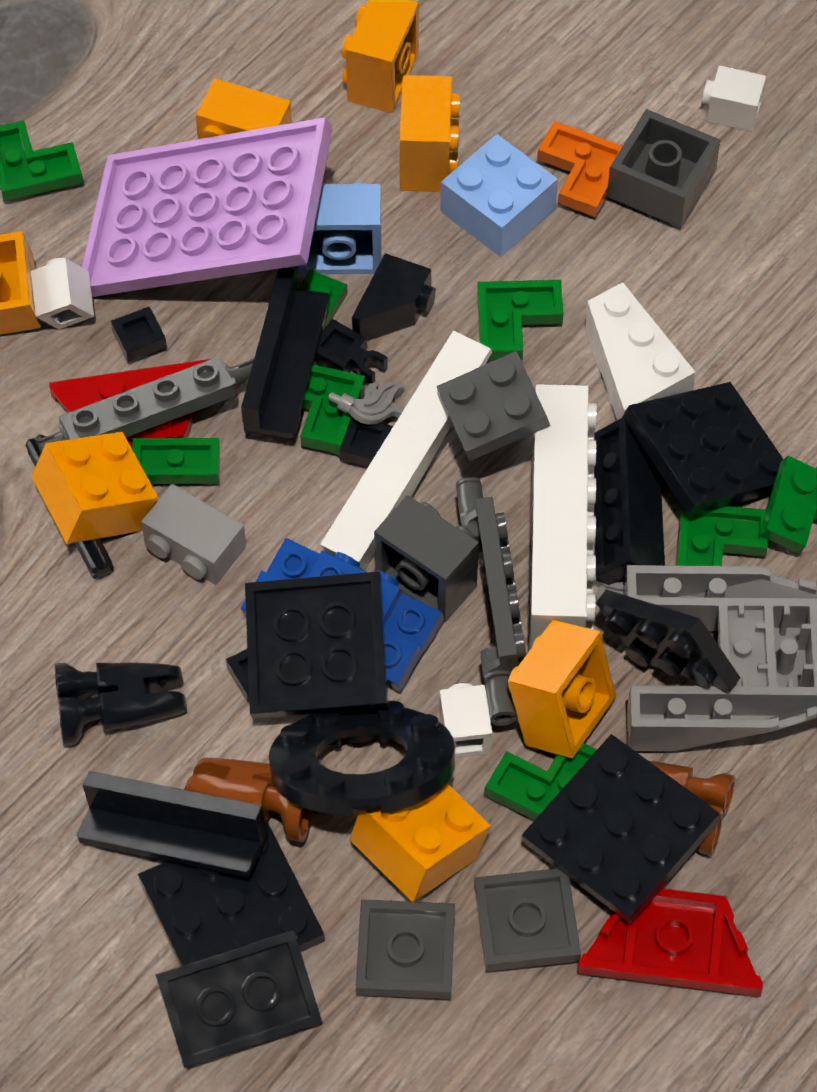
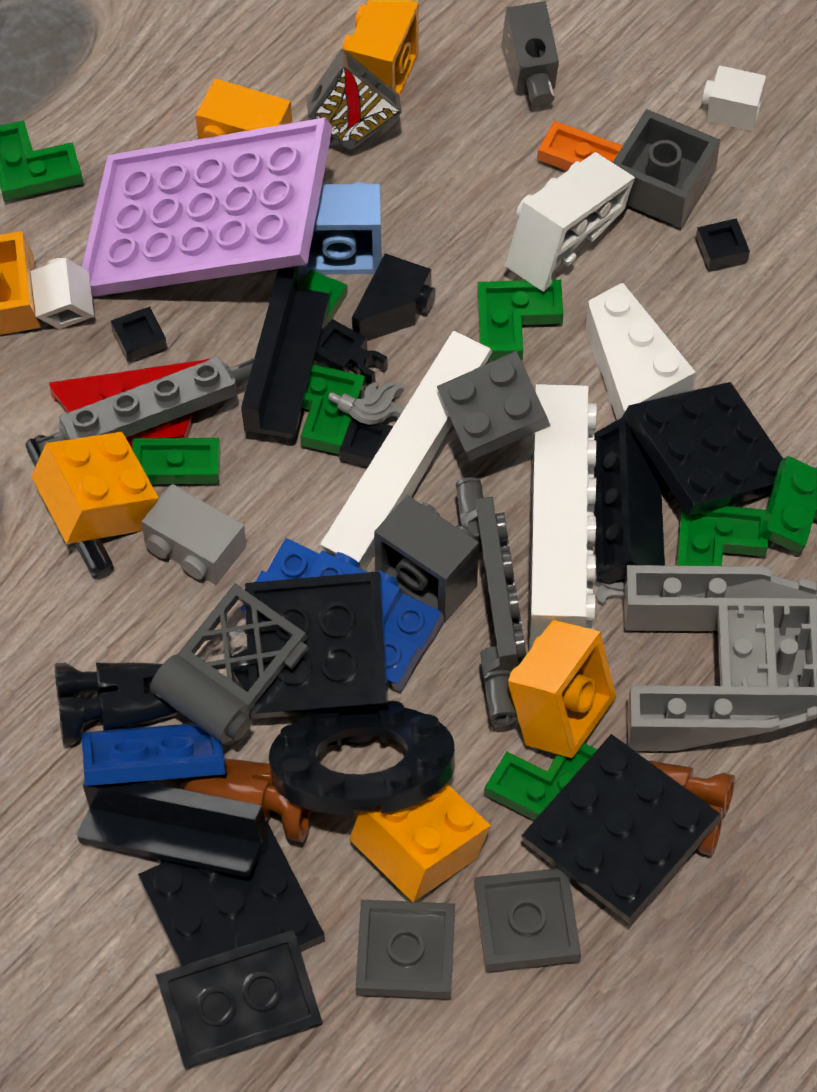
(150, 754): none -> blue tile
(208, 695): none -> dark grey piece
(352, 101): none -> torso
(427, 132): light orange brick -> none
(467, 717): white brick -> none
(498, 195): light blue brick -> none
(530, 52): none -> dark grey torso
(563, 215): none -> white wedge
(667, 640): black plate -> none
(676, 942): red wing -> none
(722, 243): none -> black plate

